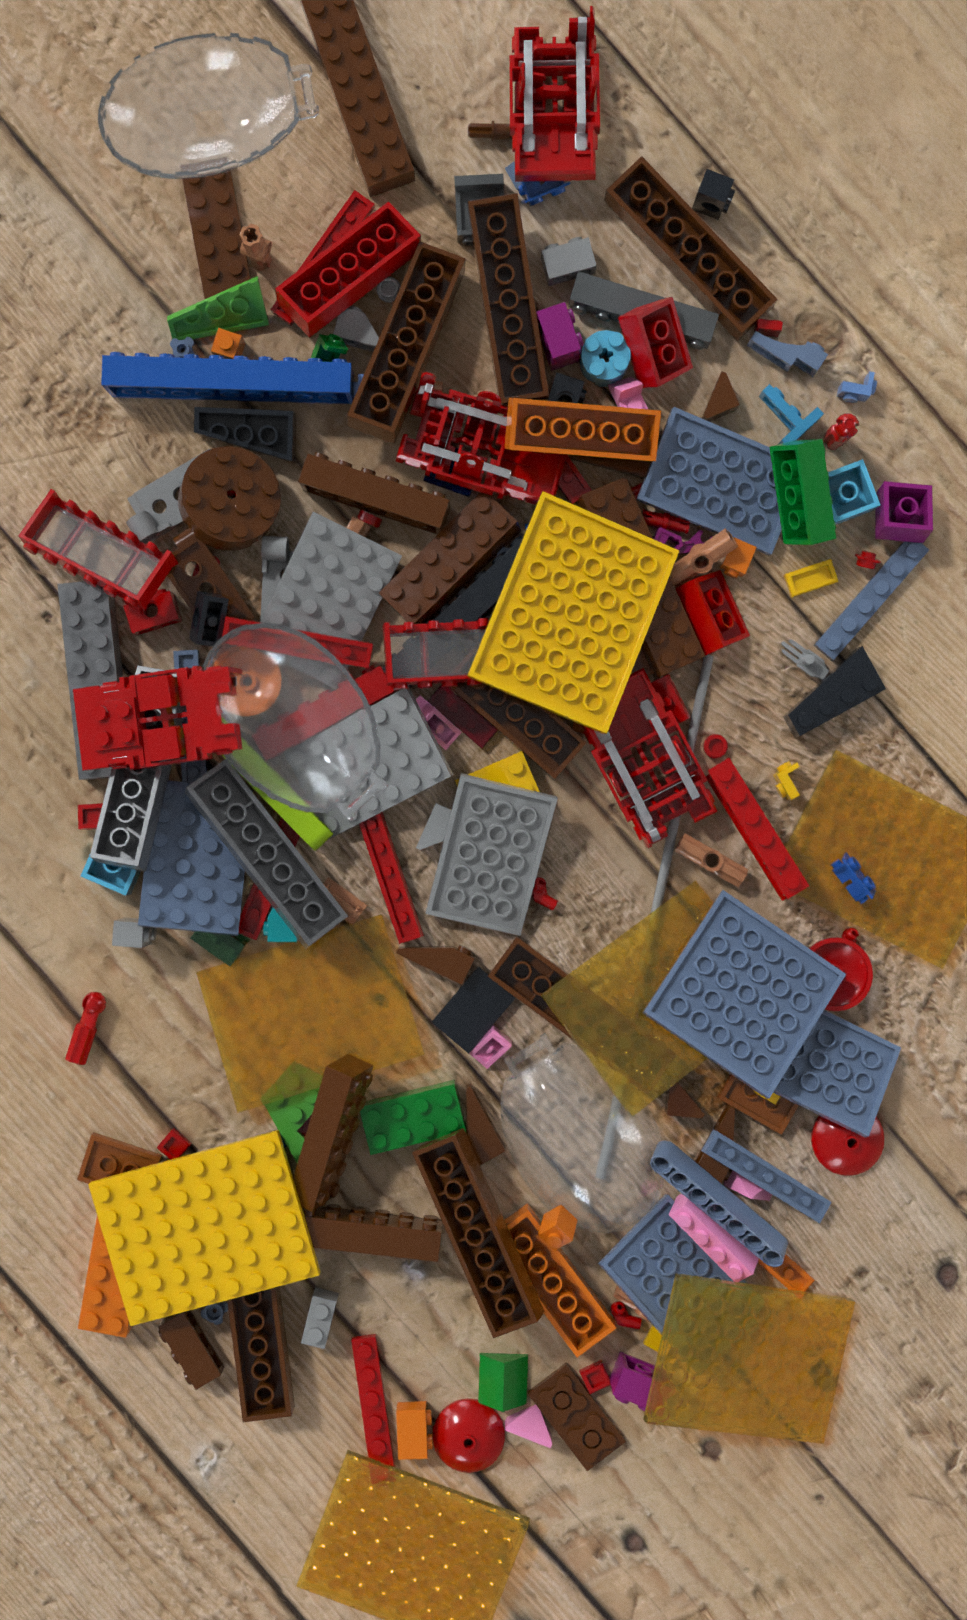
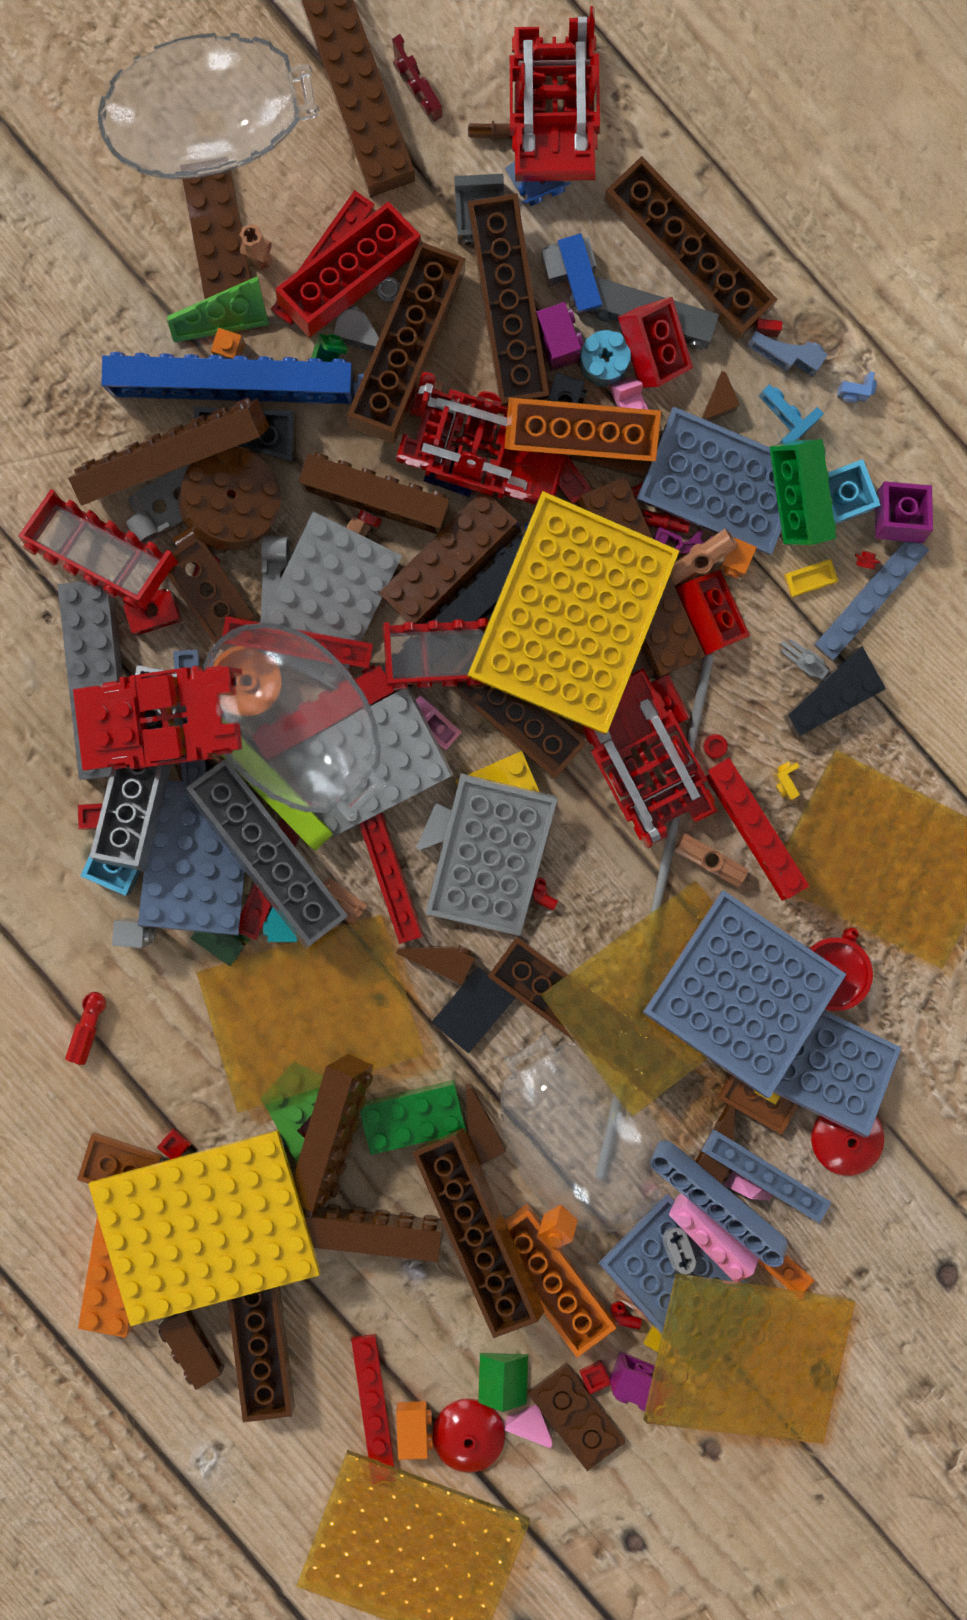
(170, 451): none -> reddish brown brick
(177, 345): sand blue plate -> none
(208, 618): black brick -> none
(215, 1317): sand blue plate -> none
(319, 1318): light grey brick -> none
(415, 84): none -> dark red wing
(462, 716): dark red tile -> none
(491, 1047): bright pink slope -> none
(579, 273): none -> blue tile
(674, 1253): none -> light grey beam
(681, 1104): reddish brown slope -> none
(714, 194): black brick -> none
(841, 432): red piece -> none
(850, 869): blue hinge -> none

